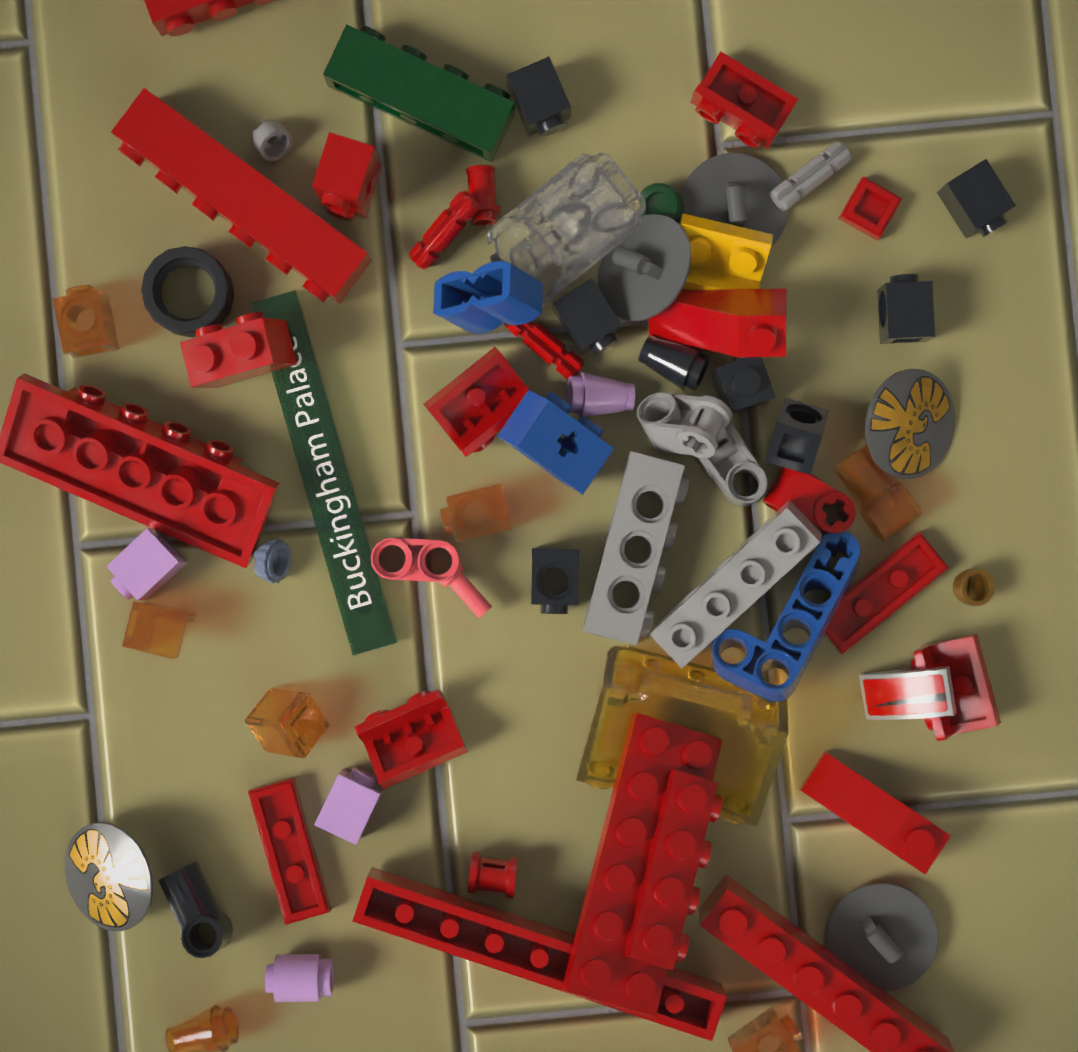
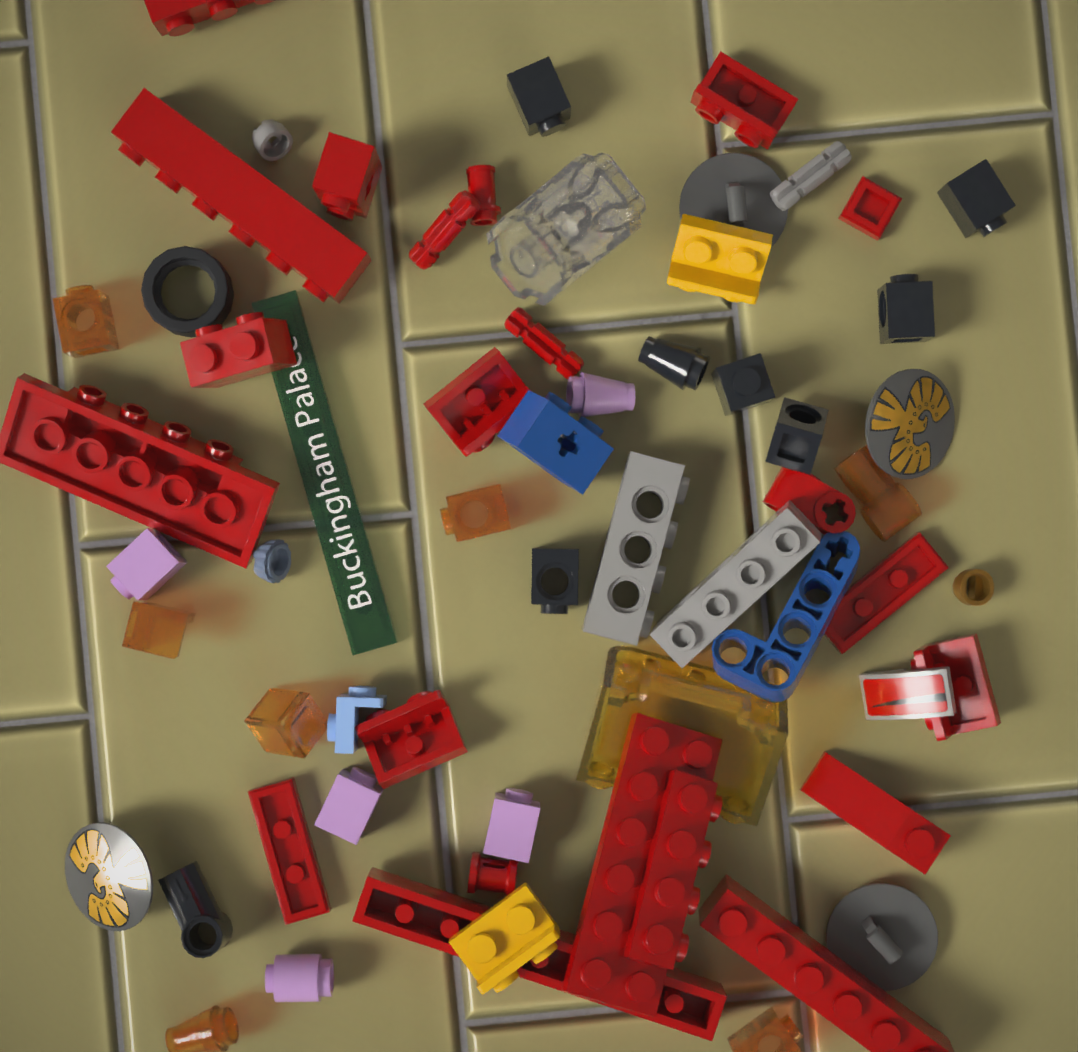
(342, 724): none -> light blue bracket
(416, 569): coral beam -> none
(420, 92): dark green brick -> none
(488, 297): blue brick -> none
(506, 939): none -> yellow bracket
(512, 825): none -> lavender brick
(587, 318): black brick -> none
(646, 269): dark grey shield -> none
(663, 200): dark green tile -> none
(681, 425): light grey piece -> none
(727, 321): red slope -> none
(731, 460): light grey piece -> none

